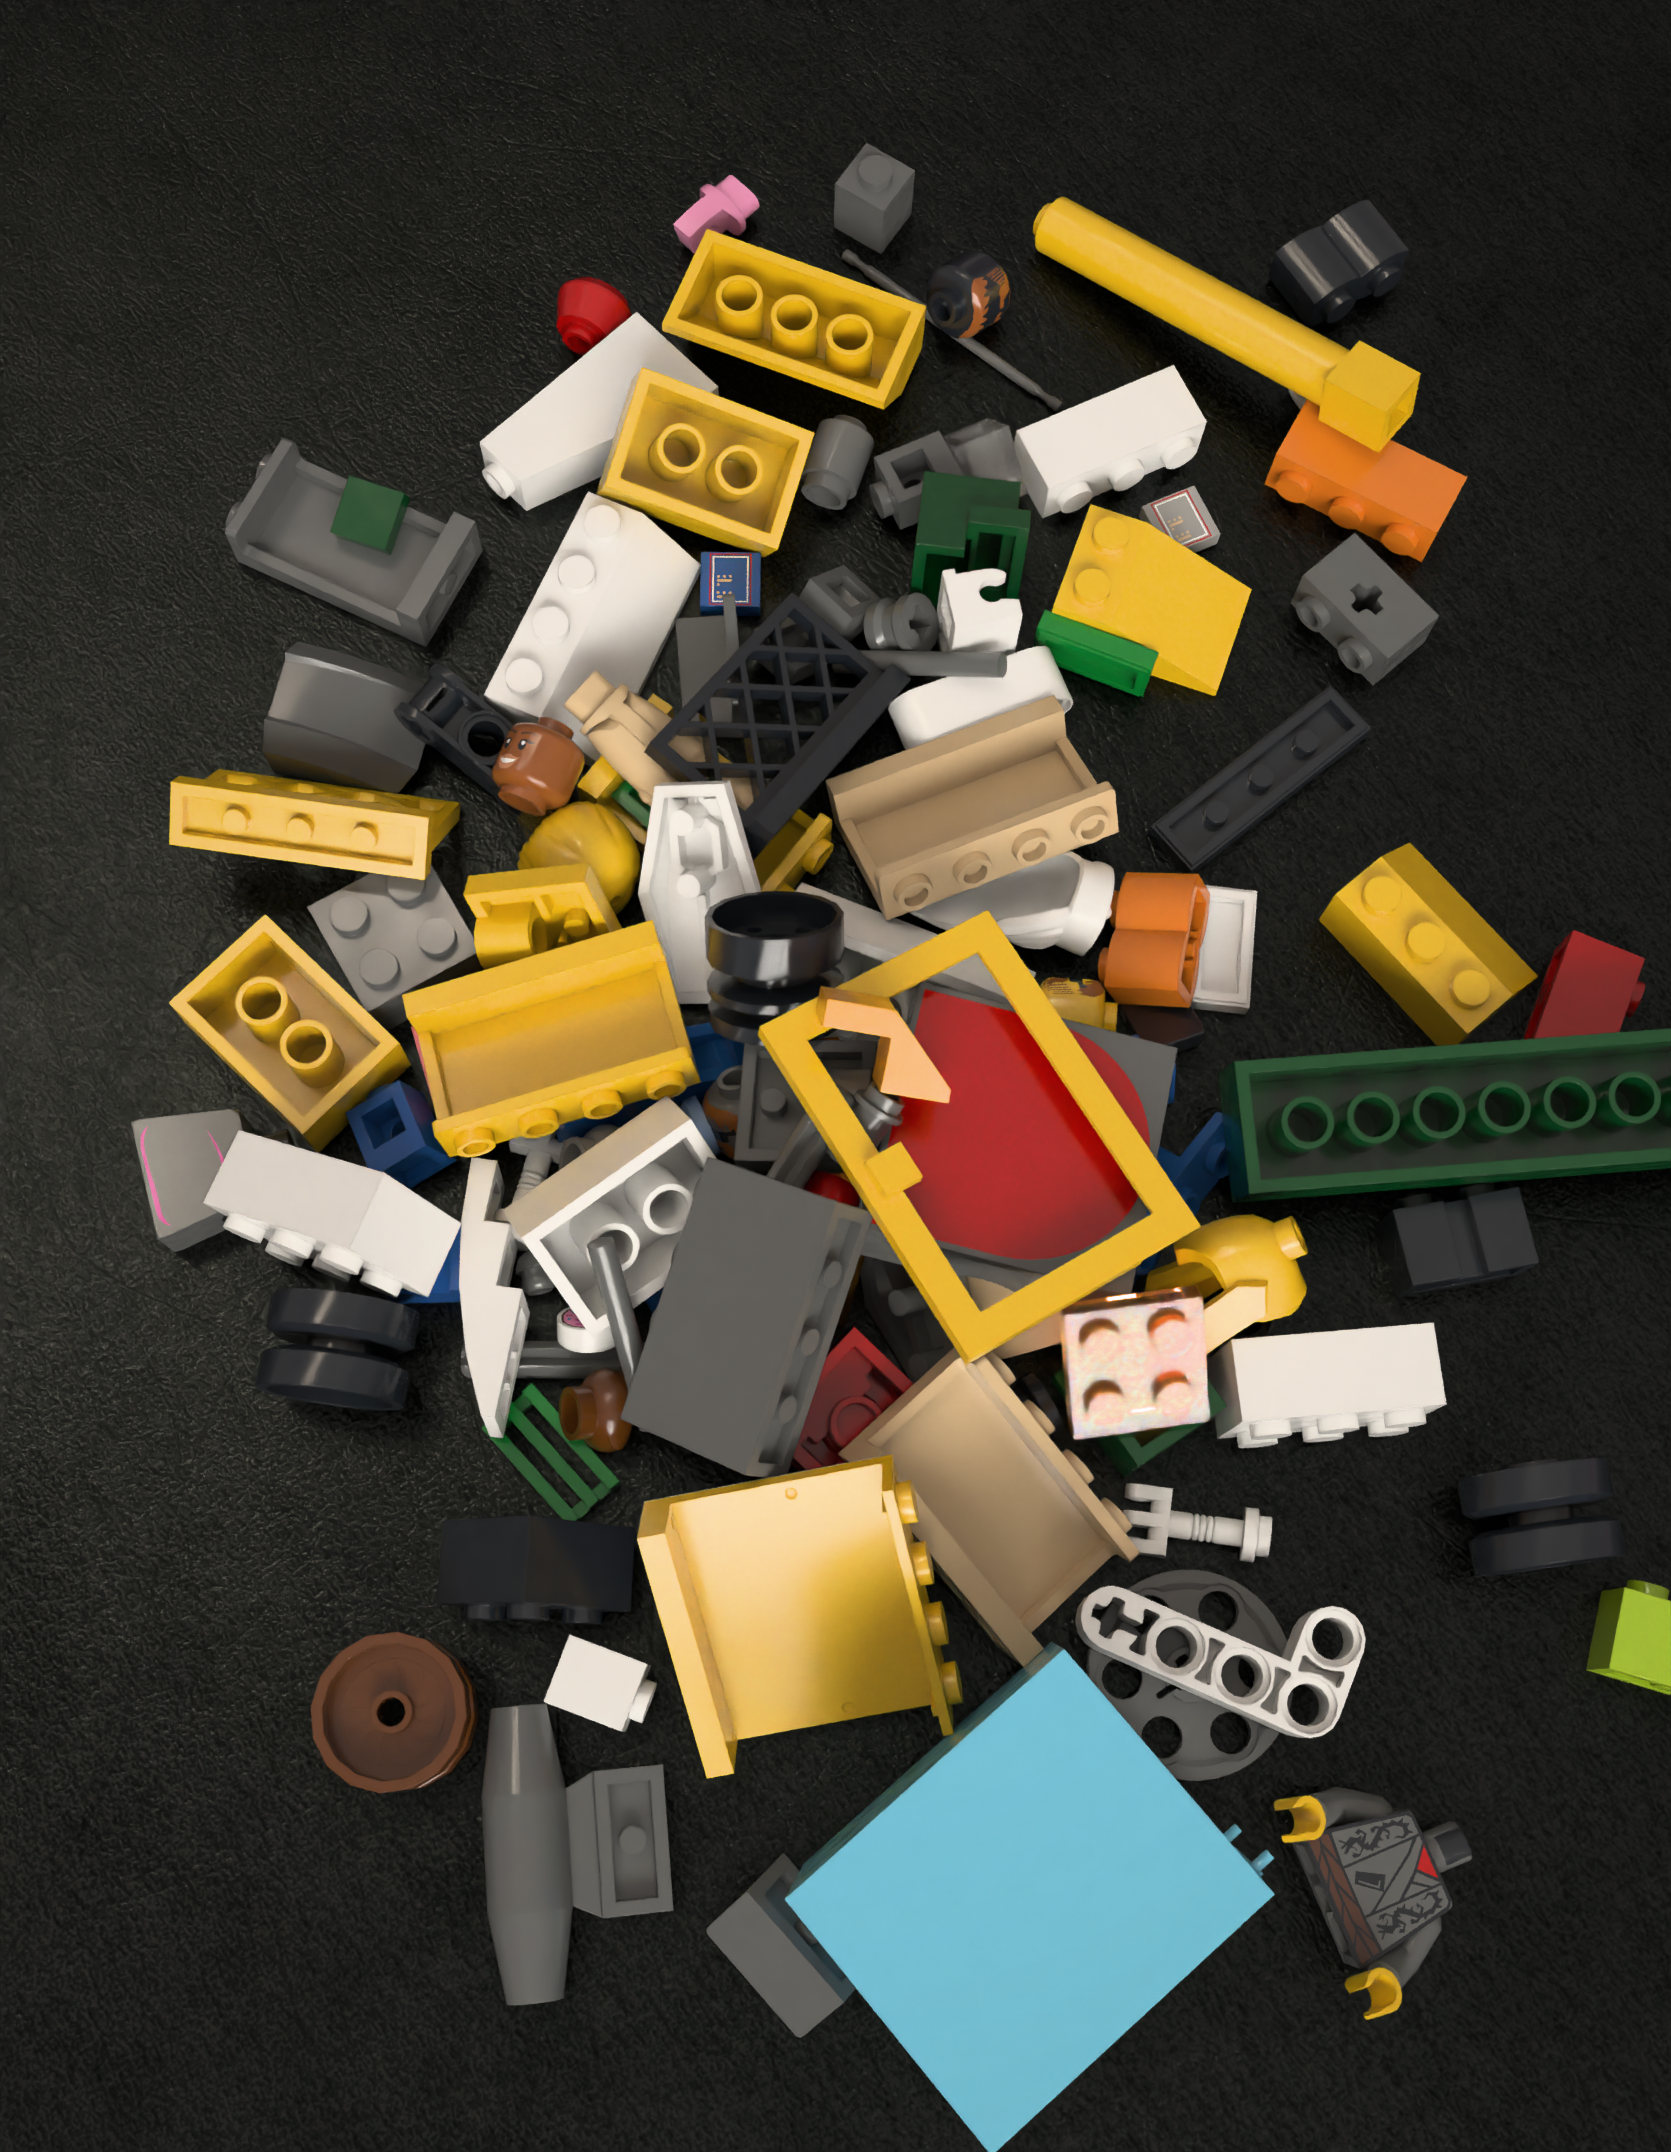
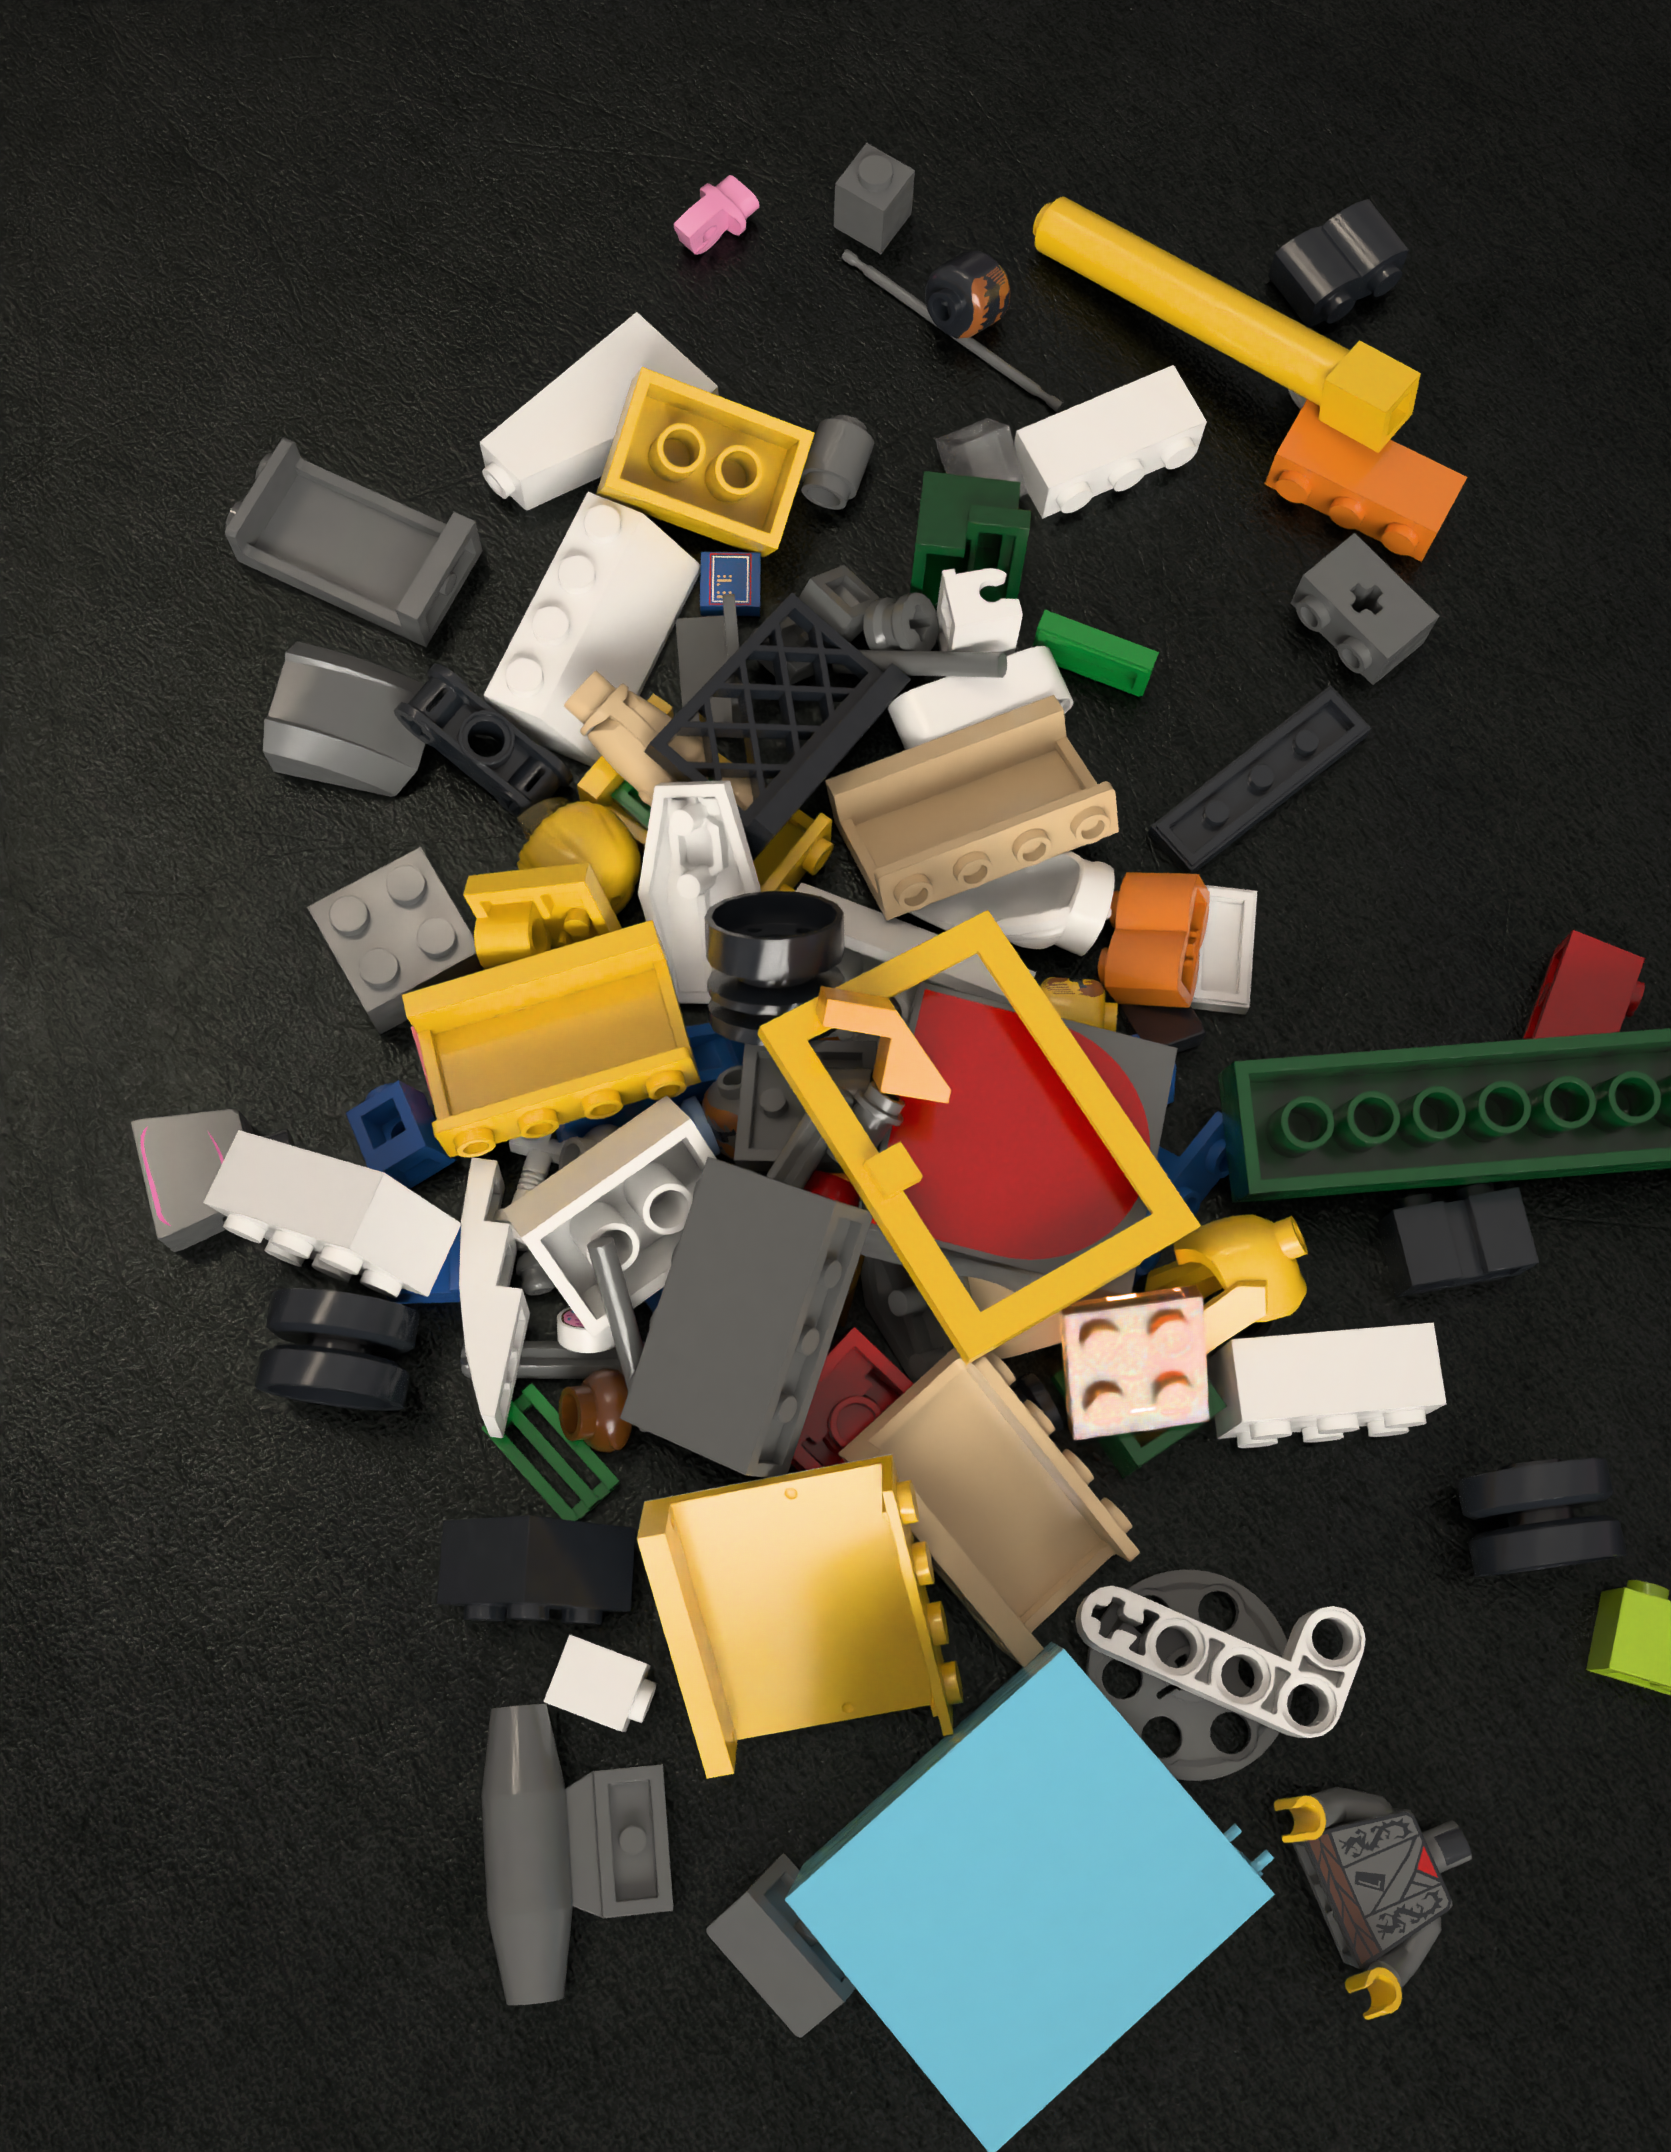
(290, 1032): yellow brick -> none
(309, 822): yellow fence -> none
(352, 1720): reddish brown wheel -> none
(370, 515): dark green tile -> none
(538, 766): dark orange head -> none
(589, 312): red cone -> none
(797, 320): yellow slope -> none
(901, 475): dark grey brick -> none
(1155, 594): yellow slope -> none
(1183, 519): light grey tile -> none
(1249, 1534): white hinge -> none
(1426, 946): yellow slope -> none

